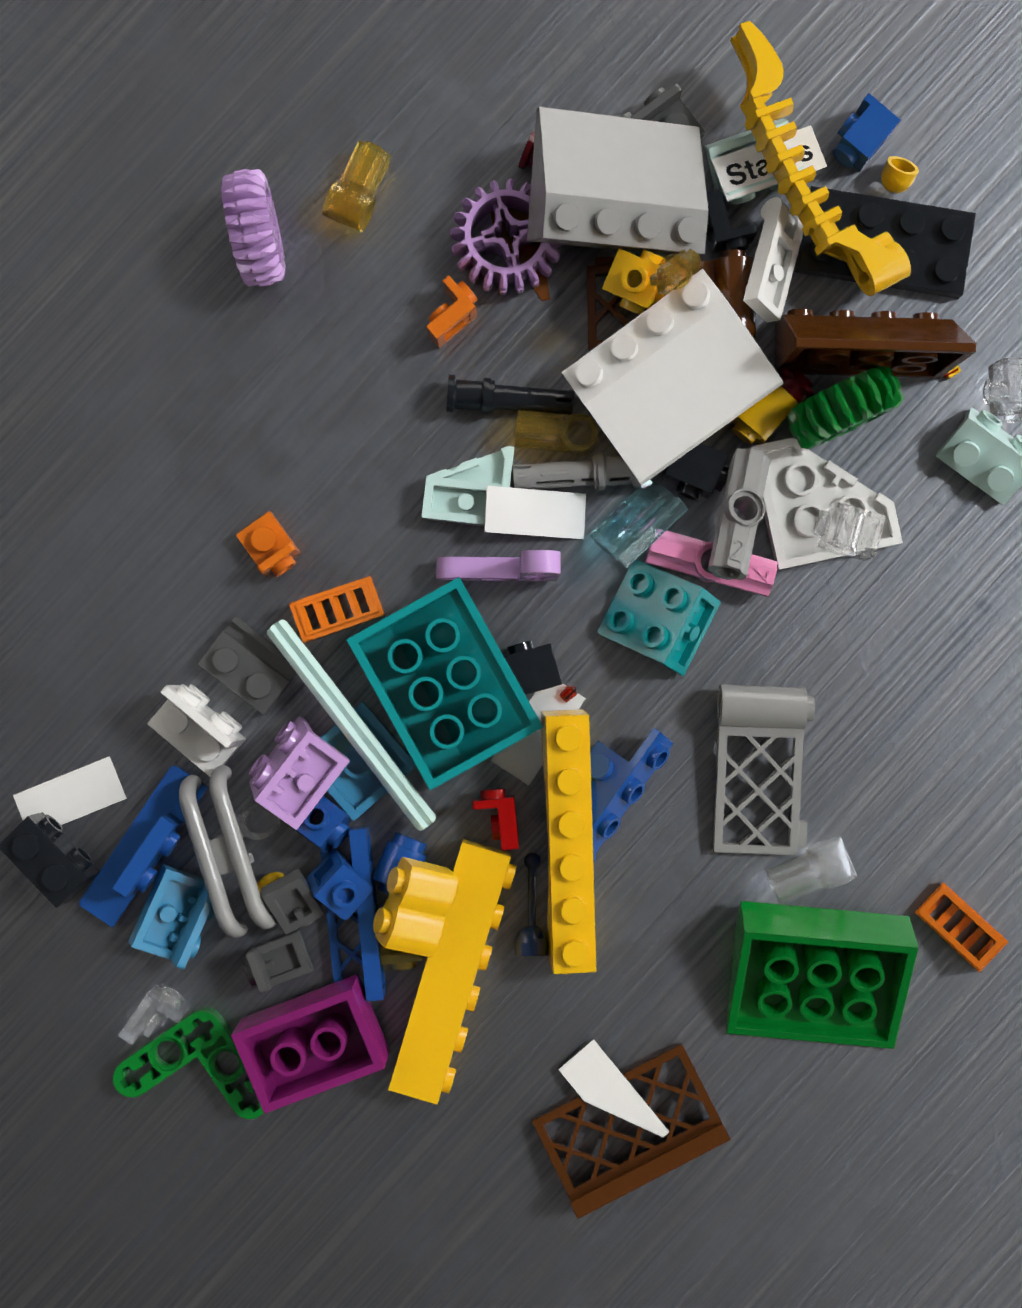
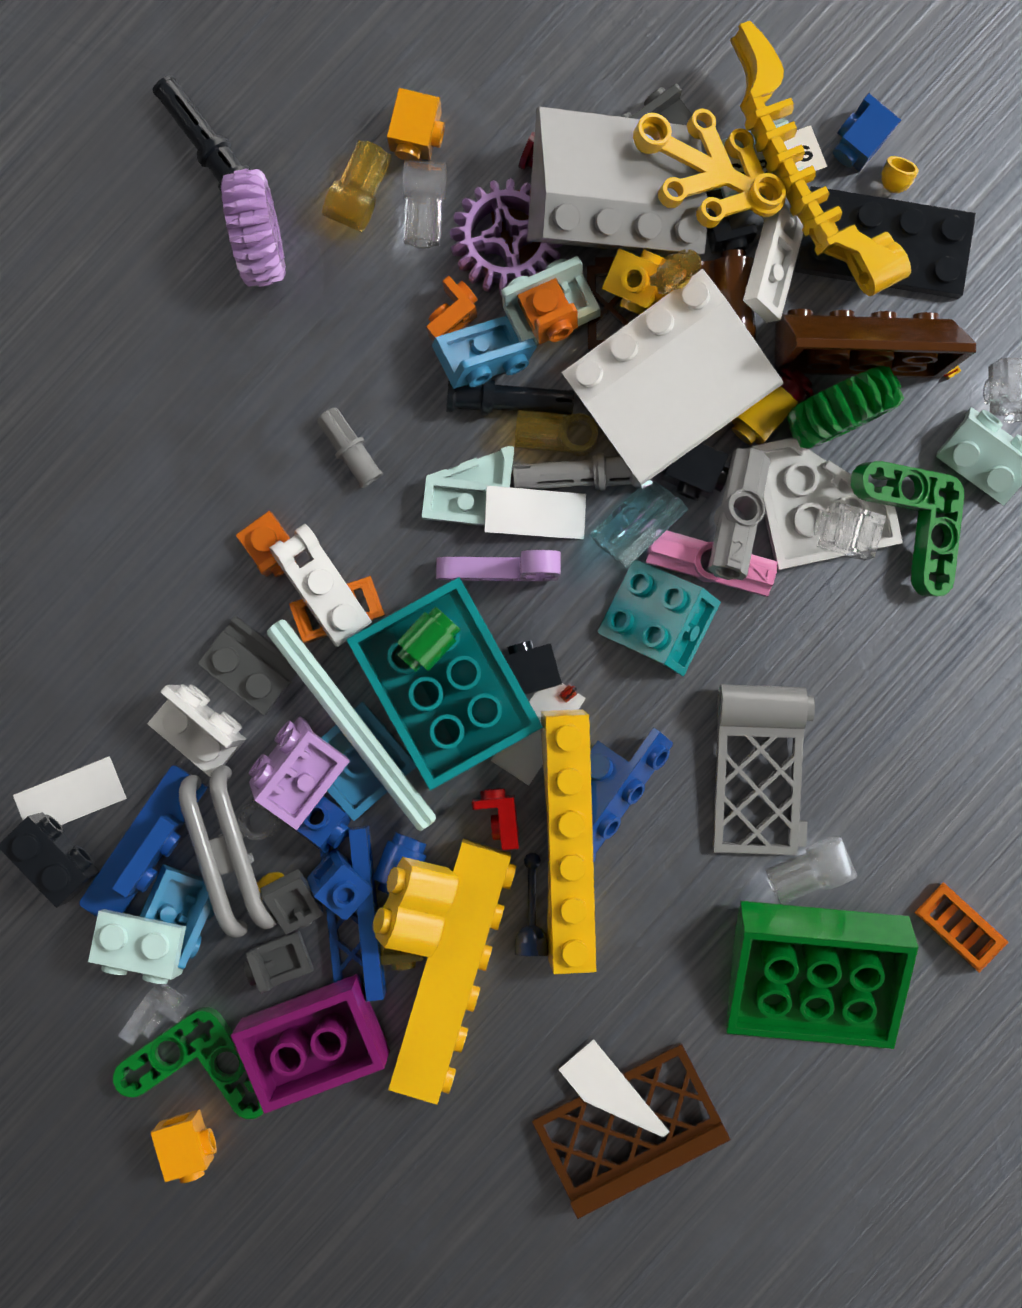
(137, 945): none -> light aqua bracket
(184, 1146): none -> light orange brick
(212, 149): none -> black pin
(321, 586): none -> white plate
(349, 447): none -> light grey axle
(415, 125): none -> light orange brick
(424, 191): none -> clear piece
(427, 640): none -> green brick
(482, 352): none -> dark azure bracket
(548, 312): none -> orange bracket
(573, 284): none -> light aqua bracket
(714, 168): none -> yellow plant
(927, 503): none -> green beam

